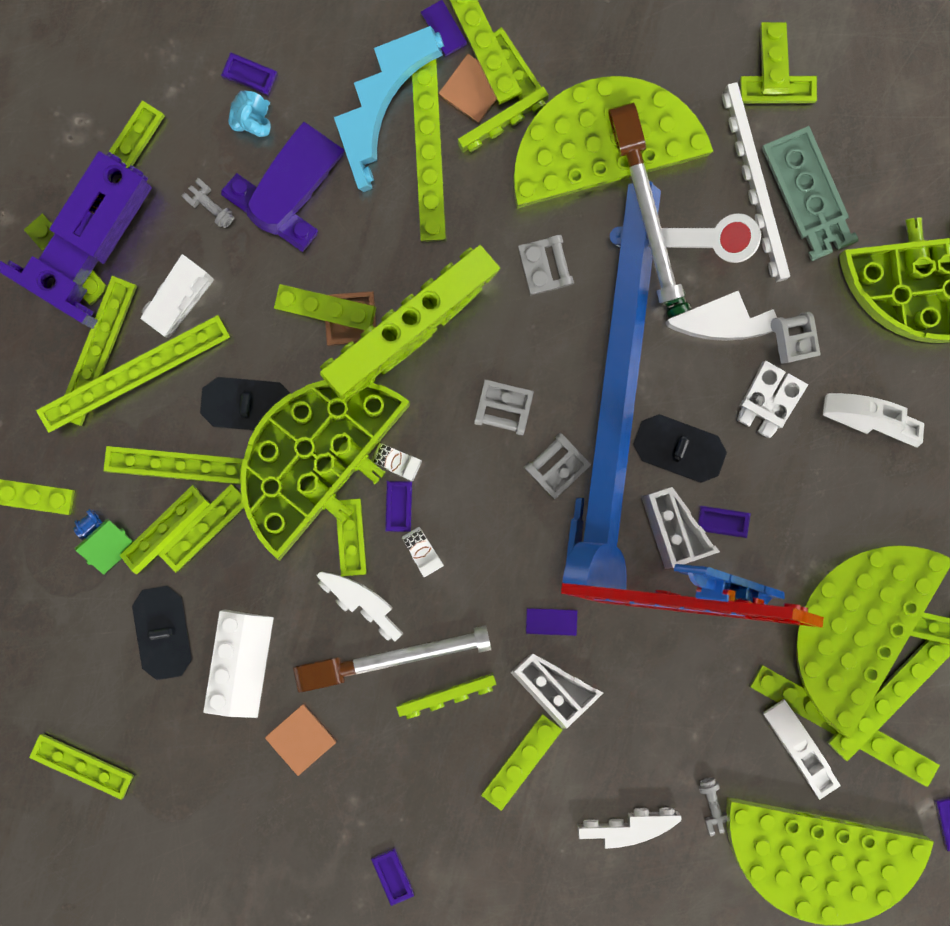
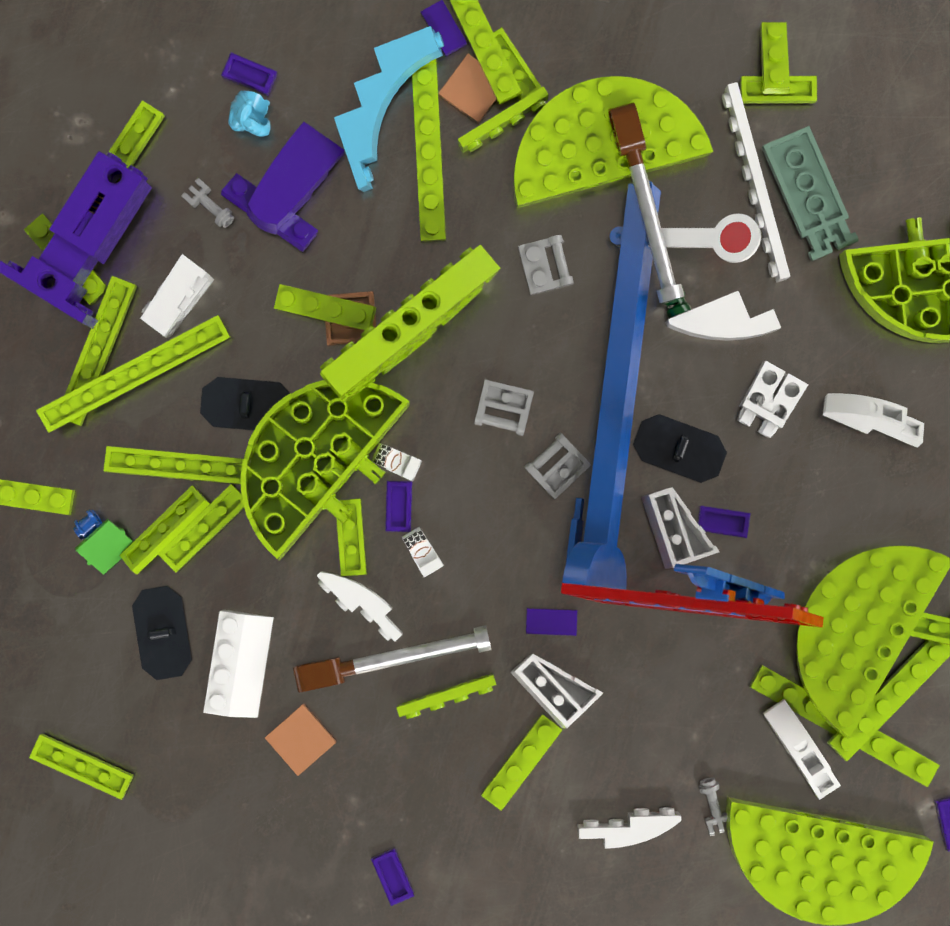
(799, 345): light grey plate -> none

